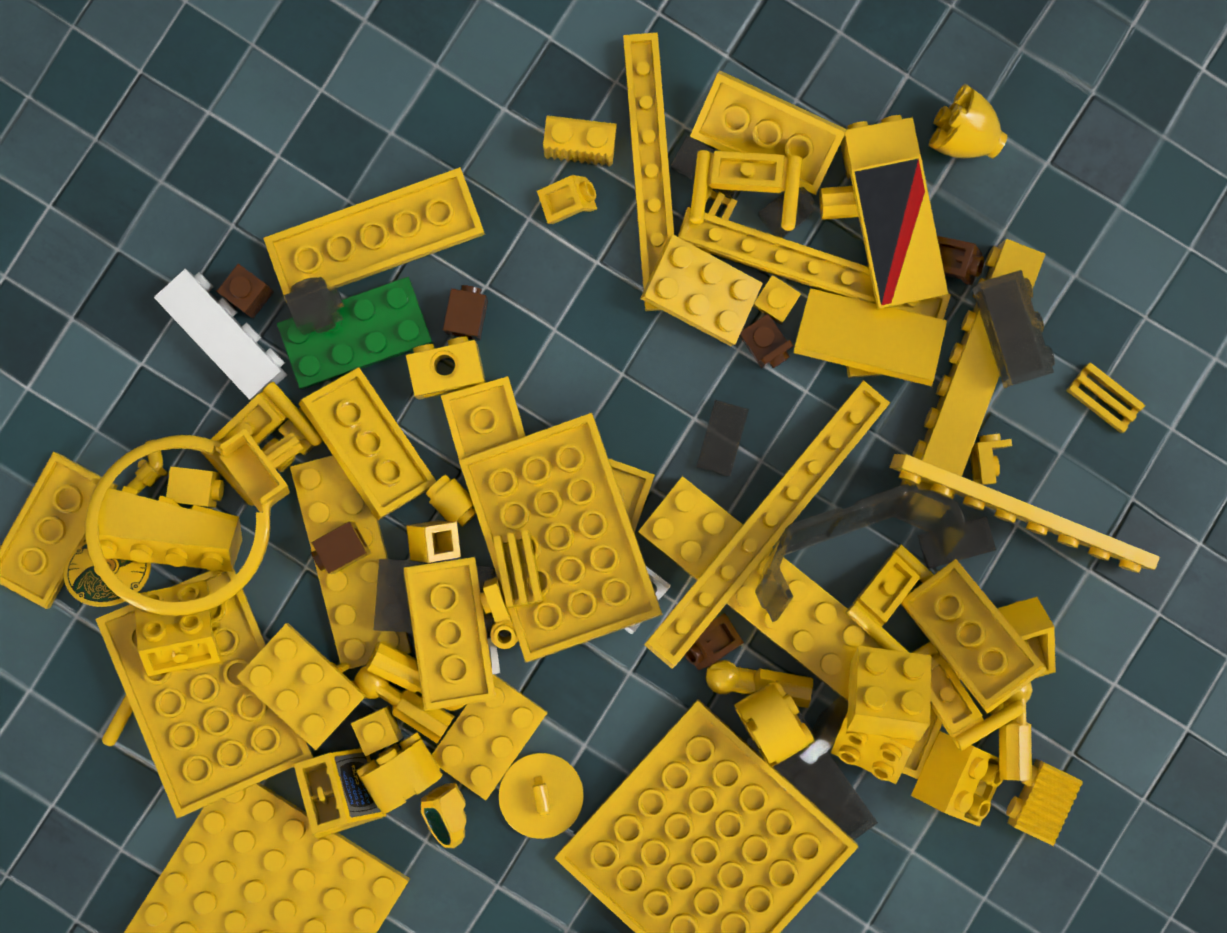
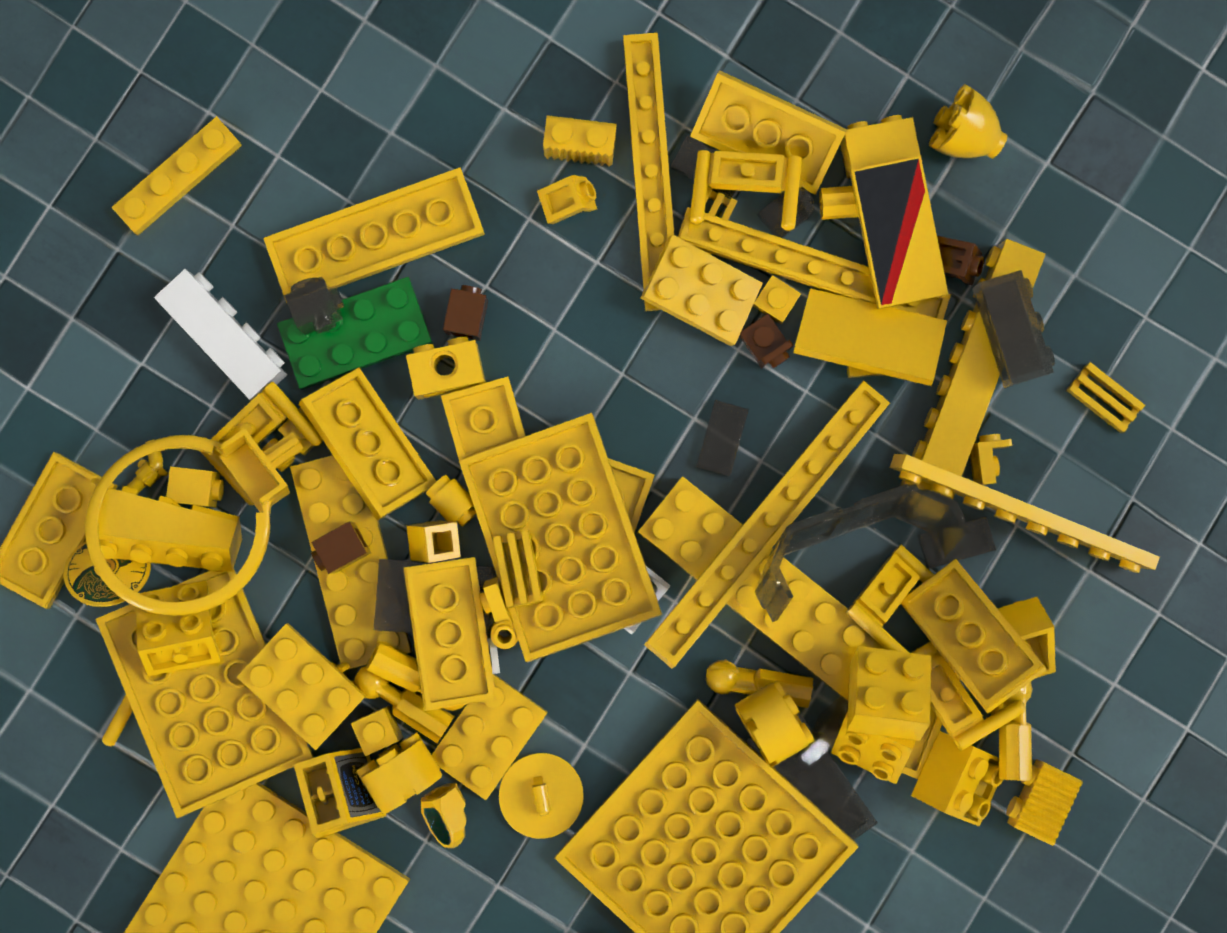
(176, 176): none -> yellow plate
(245, 291): reddish brown brick -> none
(714, 643): reddish brown bracket -> none

